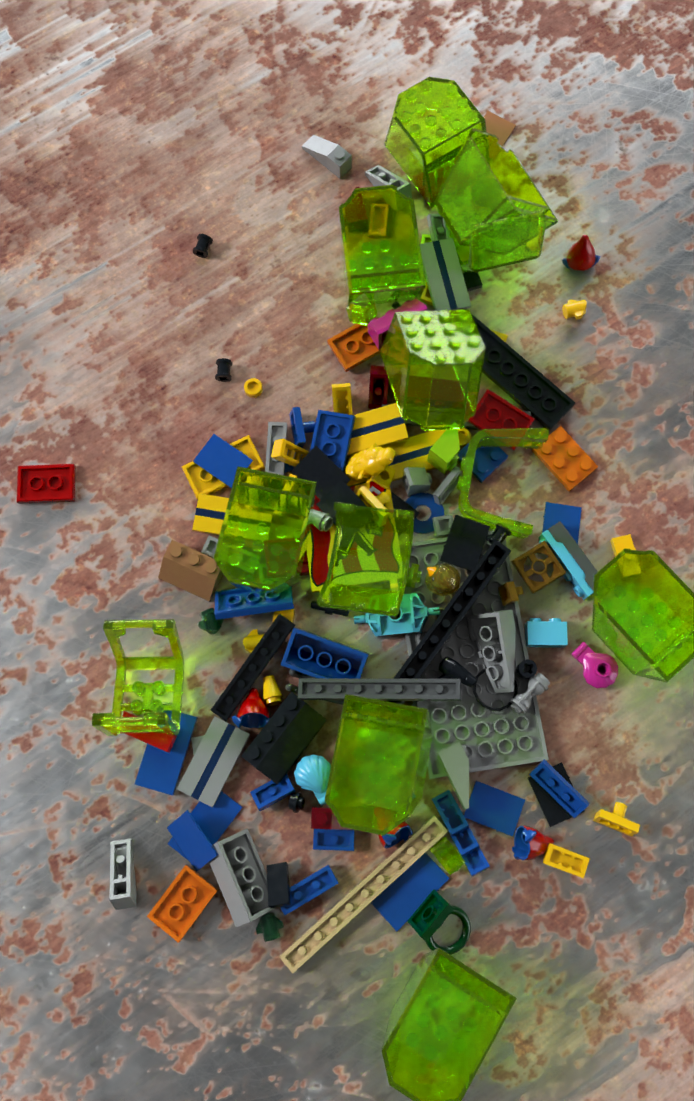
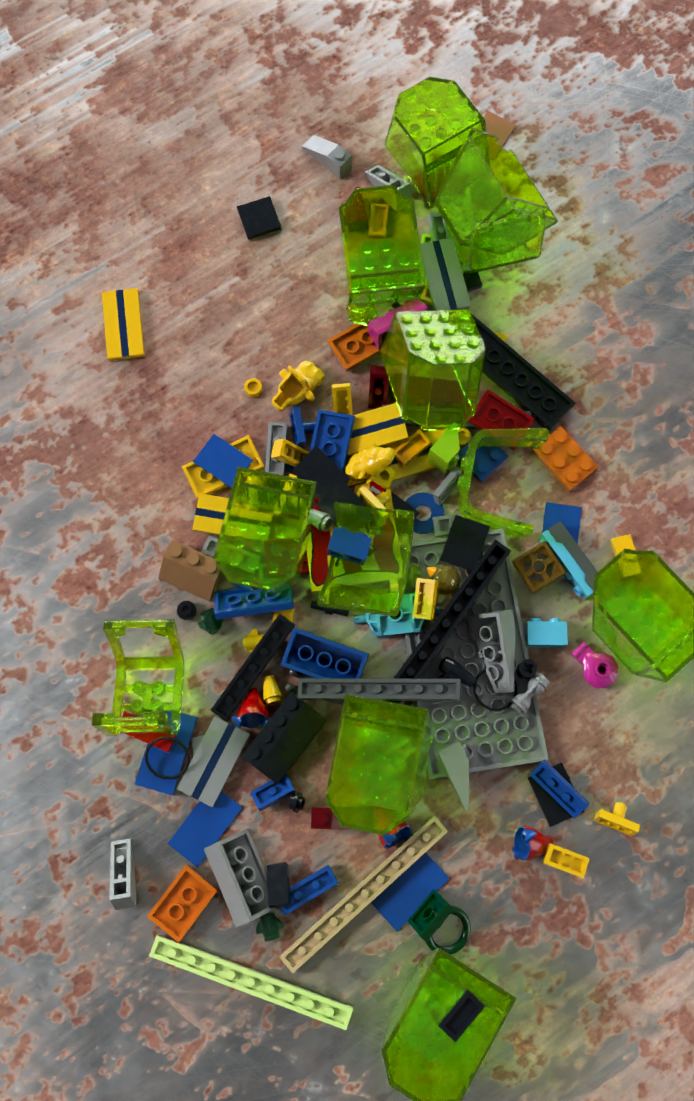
(46, 483): red tile -> none
(123, 324): none -> yellow tile
(161, 776): none -> black piece
(186, 616): none -> black plate
(192, 840): blue window -> none
(202, 245): black bush -> none
(223, 370): black bush -> none
(251, 982): none -> yellowish green plate
(259, 217): none -> black tile
(297, 385): none -> yellow piece
(313, 775): medium azure animal -> none
(333, 839): blue plate -> none
(349, 545): none -> blue brick
(412, 448): none -> light orange tile
(416, 480): slope -> none
(425, 599): none -> yellow tile
(447, 856): clear neon green bracket -> none
(460, 833): blue slope -> none
(461, 1015): none -> black tile
(494, 808): blue window -> none
(499, 534): black bush -> none
(509, 593): pearl gold tile -> none
(574, 309): yellow piece -> none
(581, 255): red hat -> none

